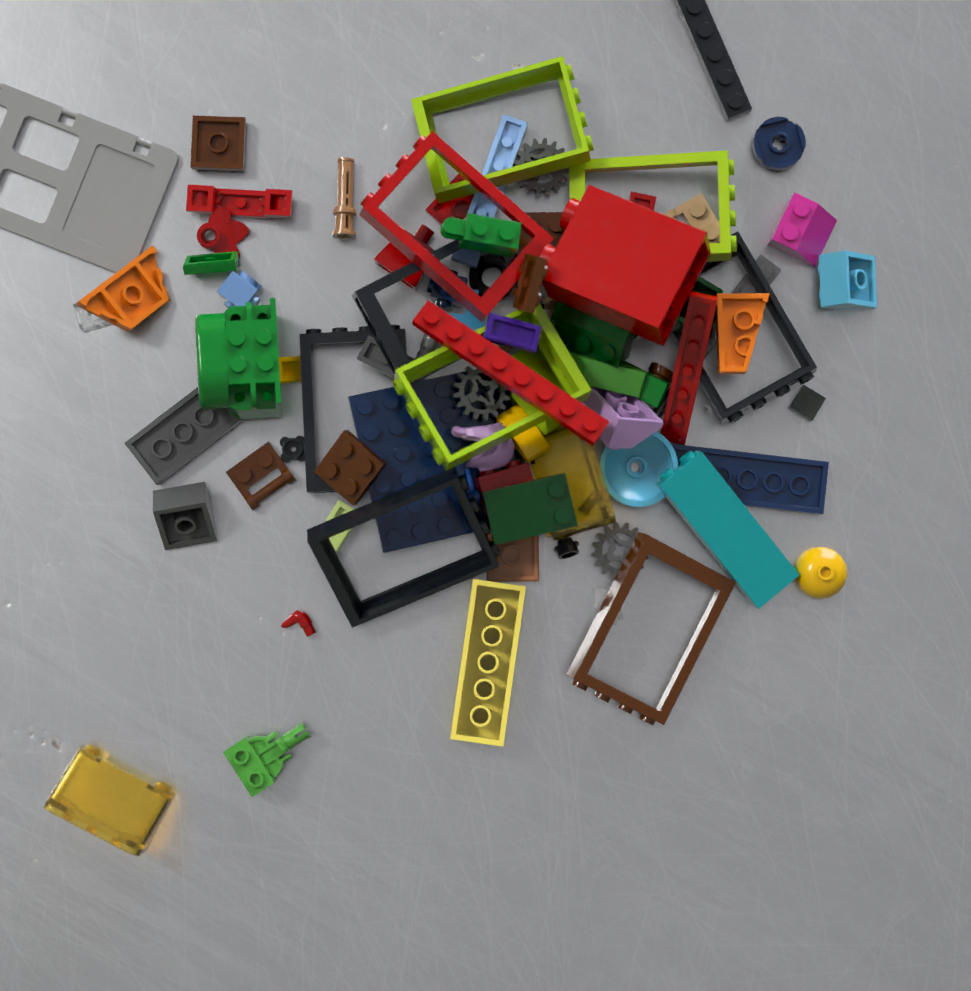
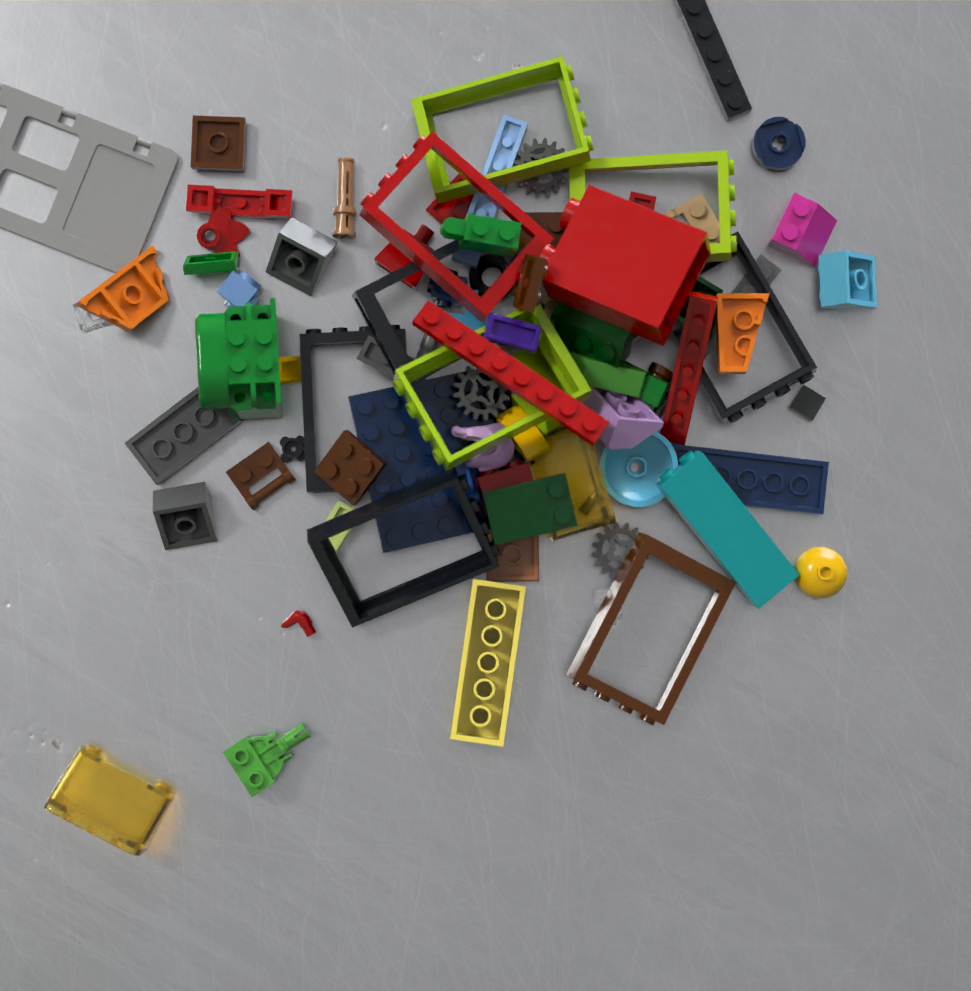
(301, 256): none -> dark grey slope
(566, 548): black plate -> none

